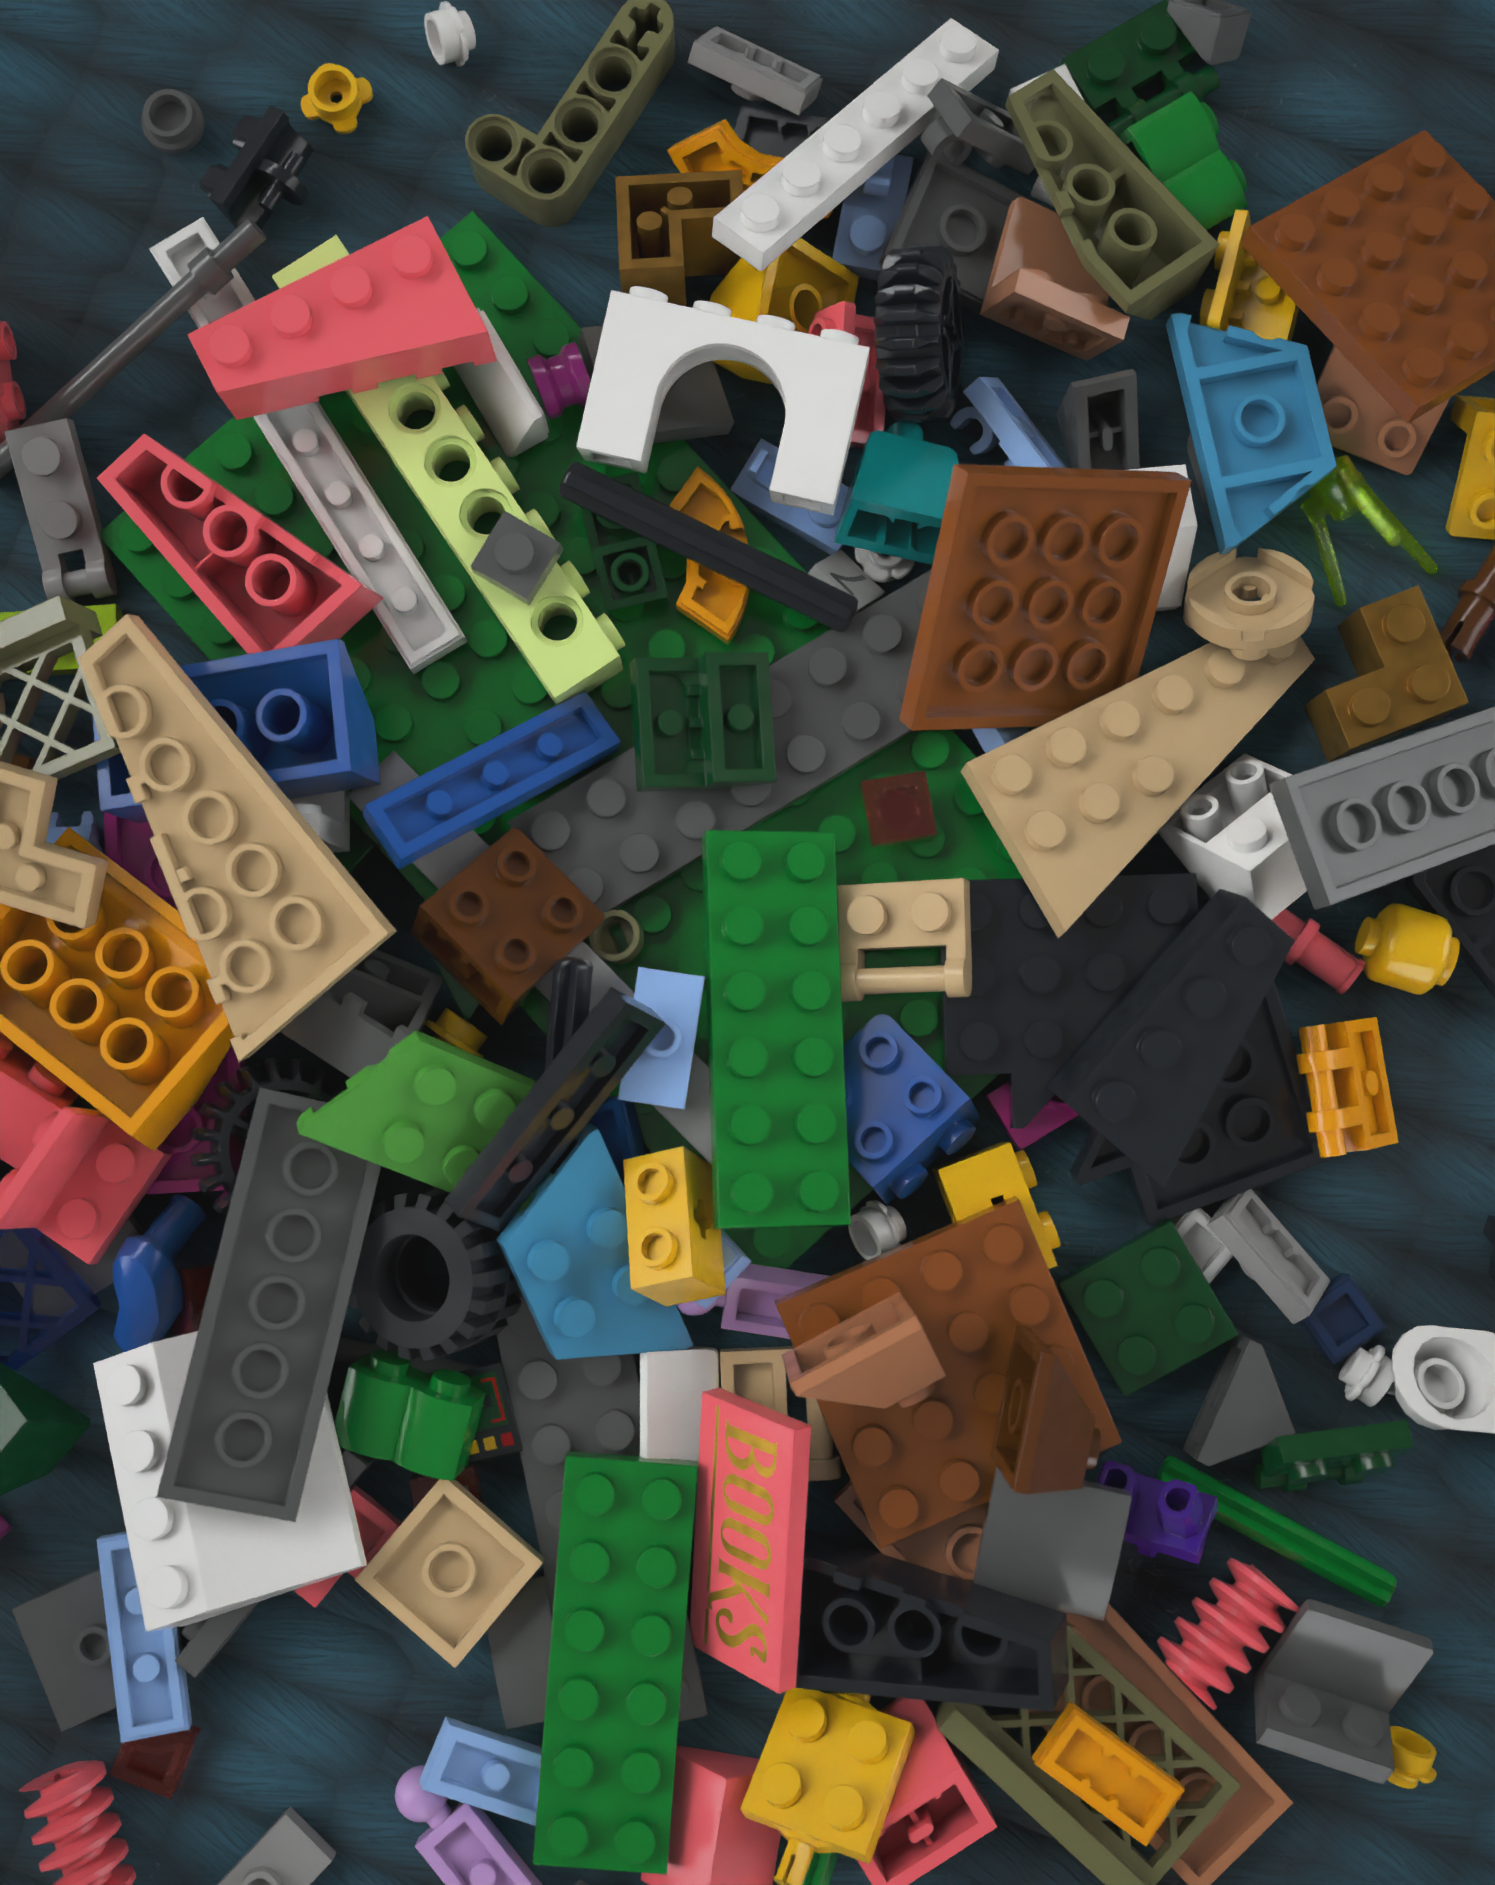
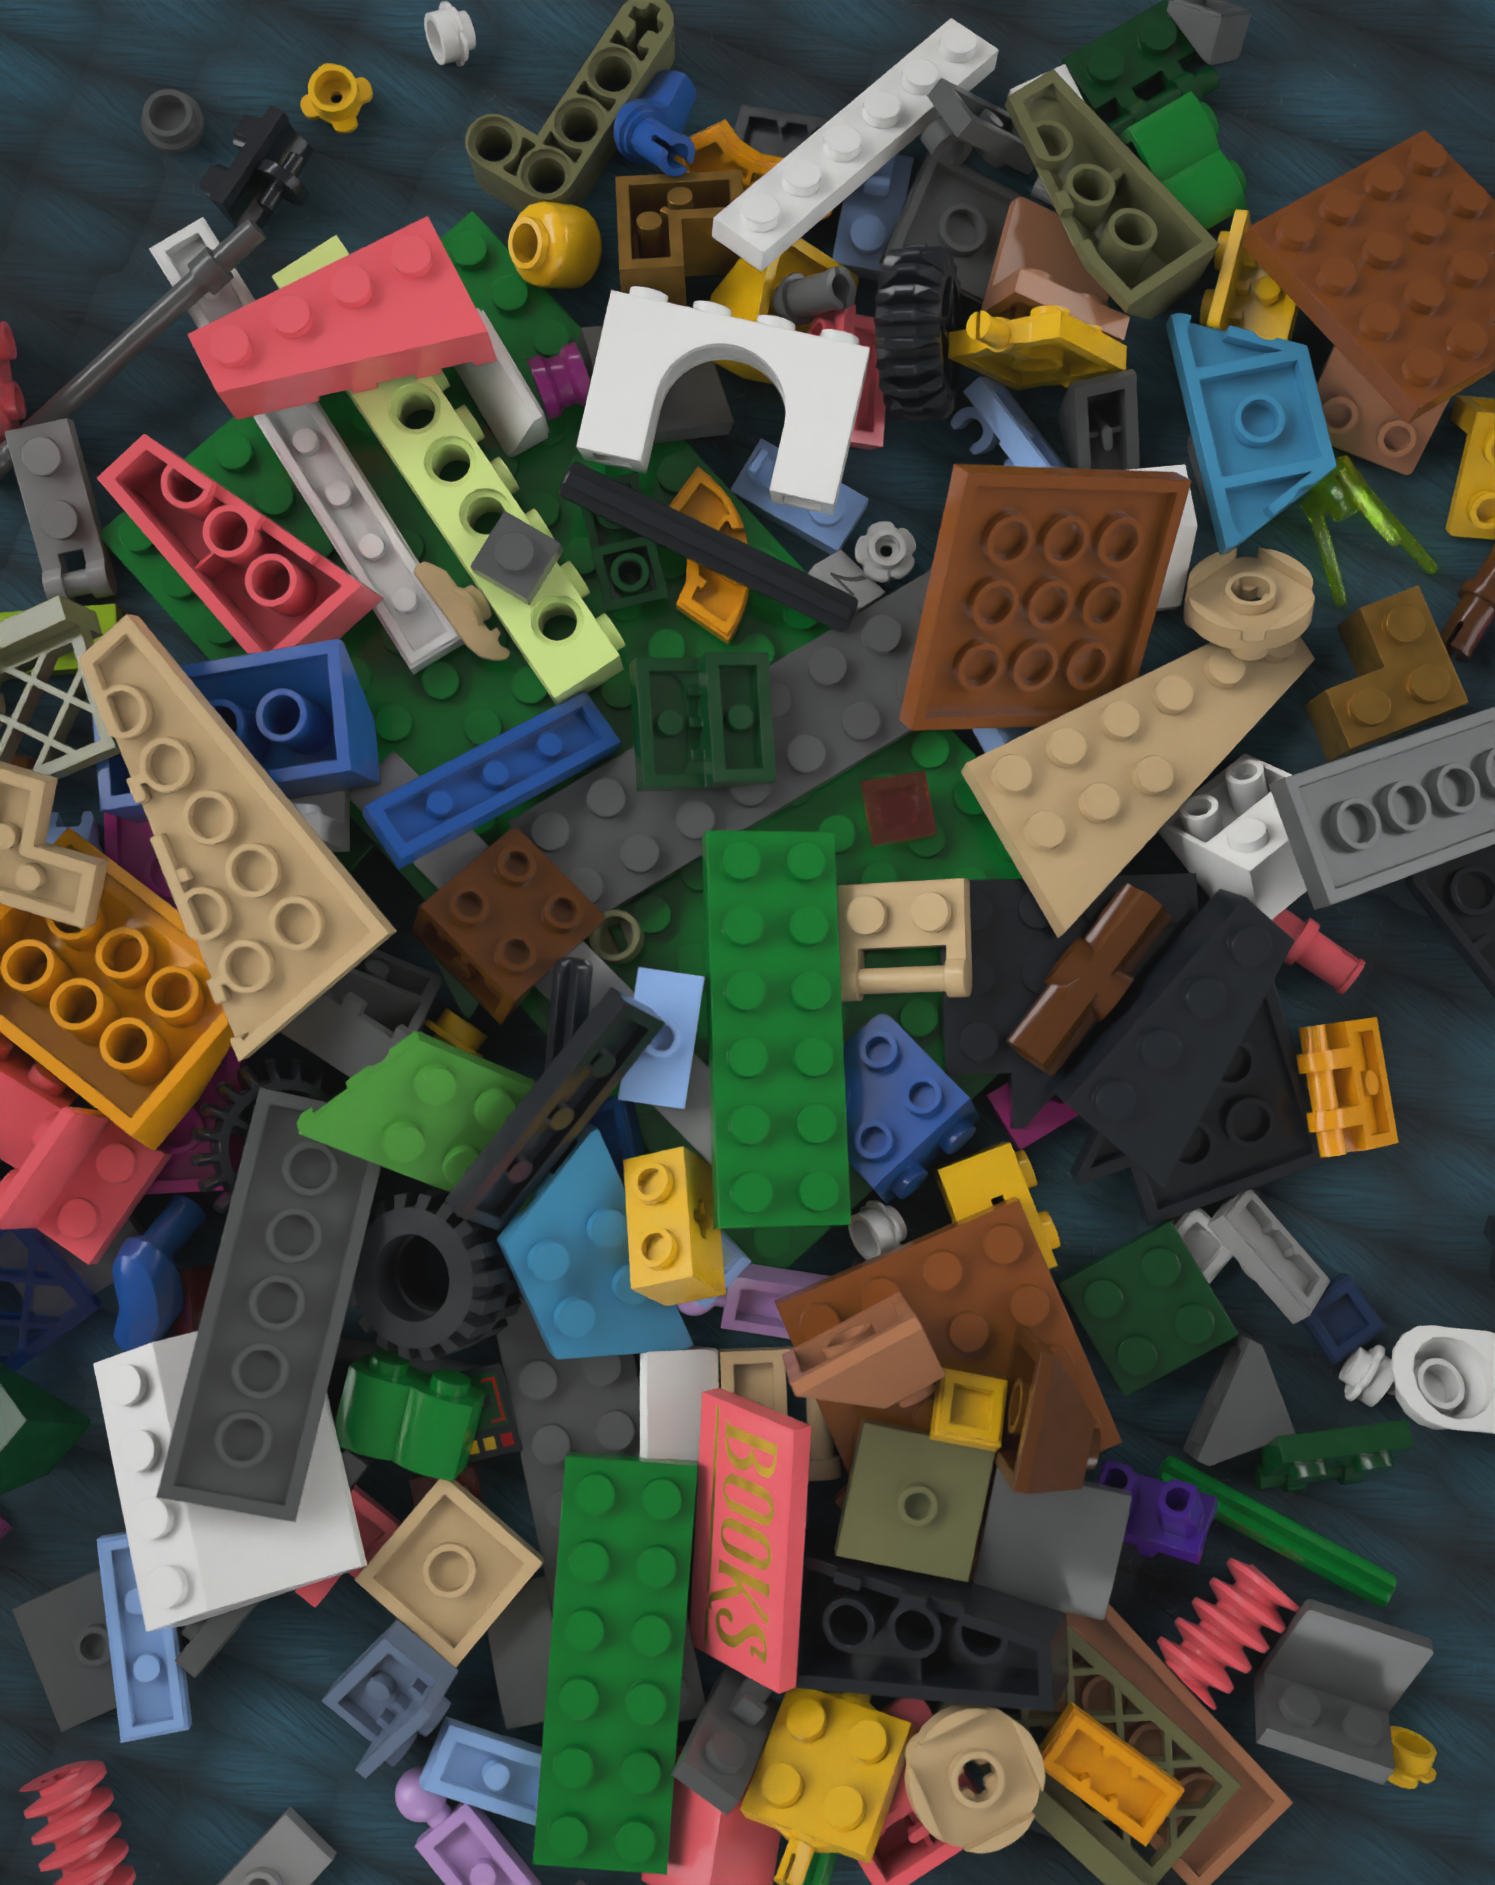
(156, 1761): clear red tile -> none
(392, 1695): none -> sand blue bracket
(464, 609): none -> tan piece
(555, 245): none -> yellow head
(654, 124): none -> blue arm
(727, 1740): none -> dark grey plate
(755, 71): light grey plate -> none
(804, 297): none -> dark grey pin
(897, 494): teal torso -> none
(913, 1501): none -> olive plate
(969, 1410): none -> yellow tile
(1011, 1790): none -> tan plate
(1036, 349): none -> yellow plate
(1089, 979): none -> reddish brown piece
(1407, 948): yellow head -> none

